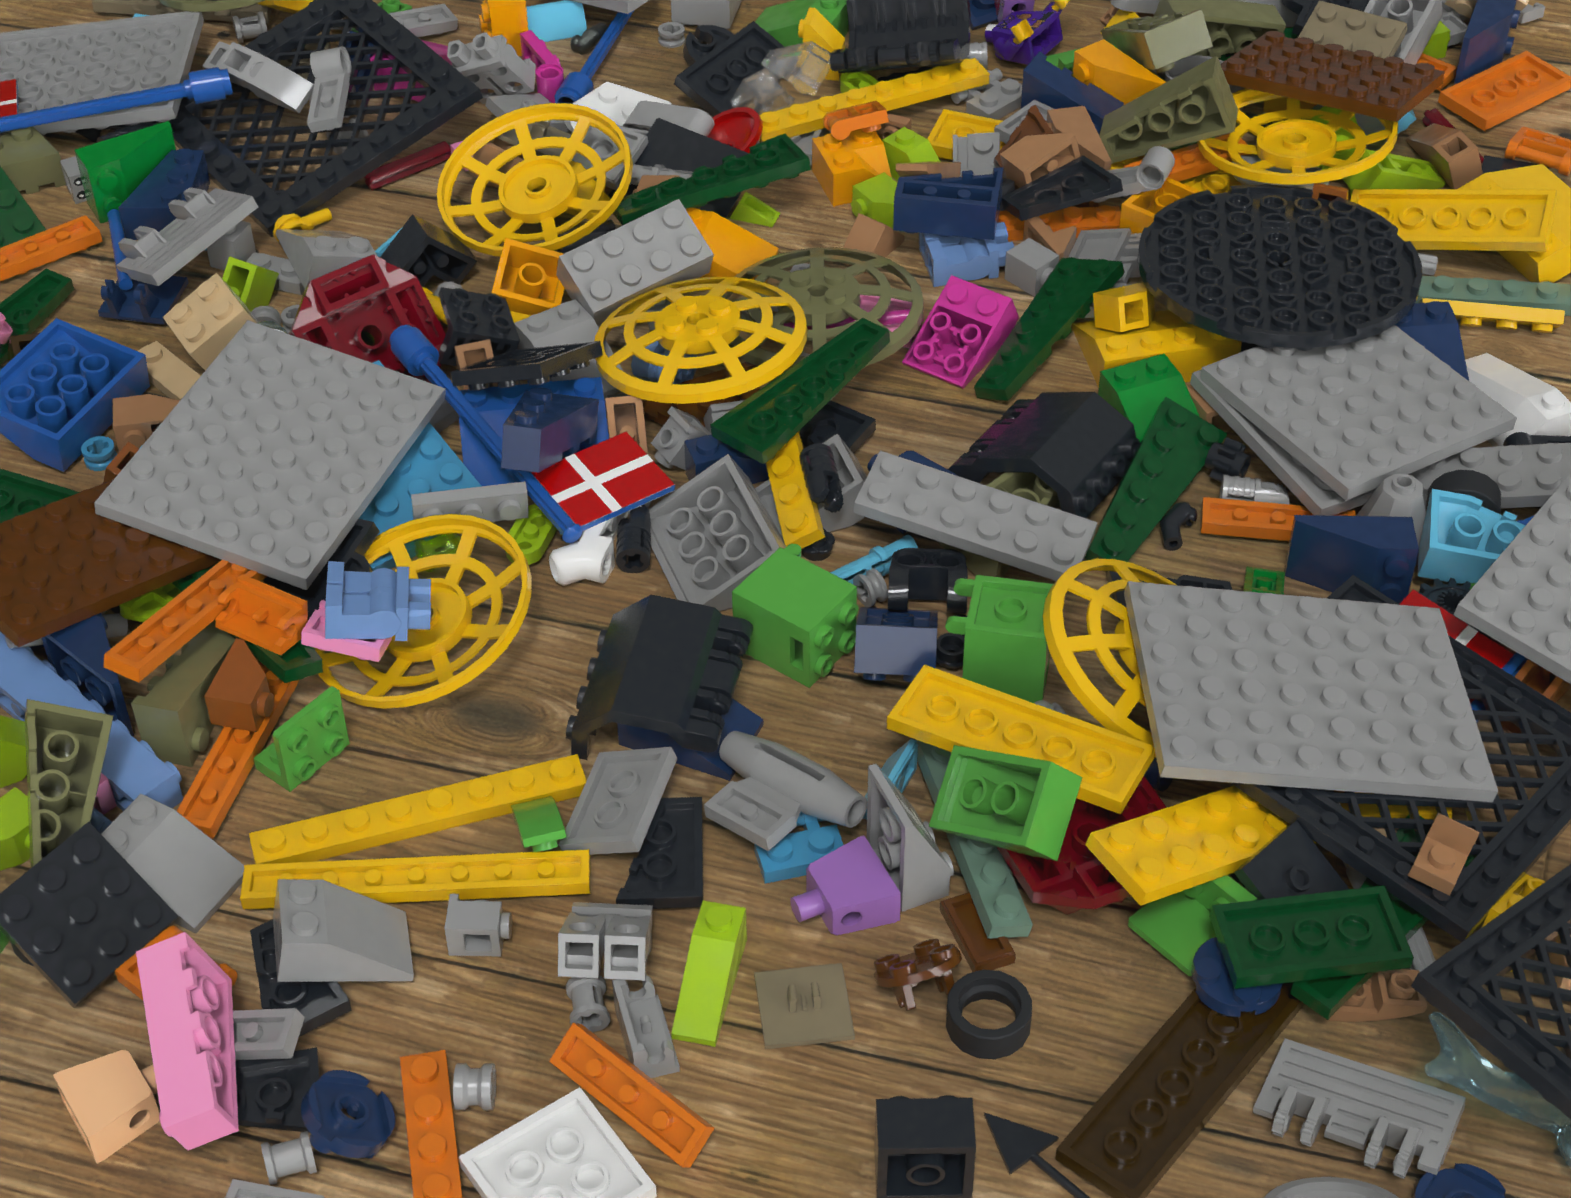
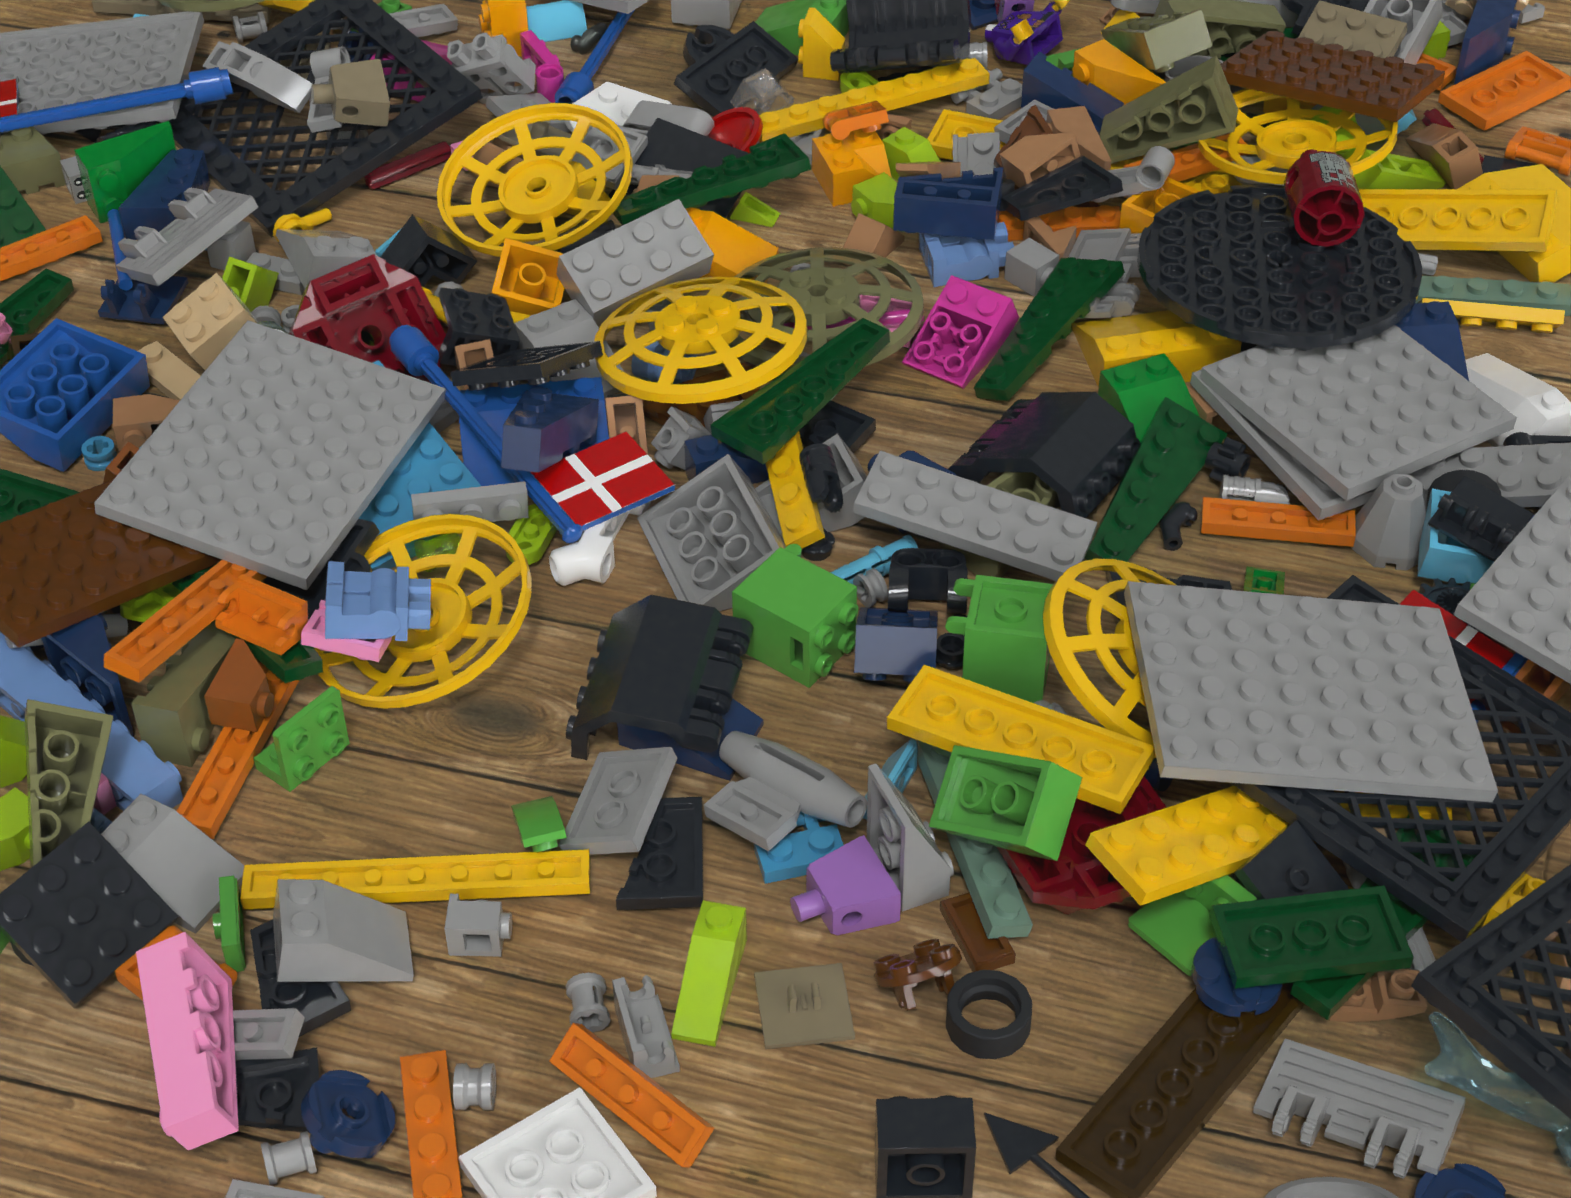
(109, 1101): light nougat torso -> none
(229, 923): none -> bright green plate
(355, 93): none -> dark tan torso
(417, 813): yellow plate -> none
(614, 930): light grey hips -> none
(634, 541): black hinge -> none
(671, 34): light grey bush -> none
(800, 64): clear slope -> none
(1124, 308): yellow slope -> none
(1323, 198): none -> dark red cylinder
(1372, 548): dark blue slope -> none
(1443, 853): medium nougat slope -> none
(1479, 518): none -> black hinge

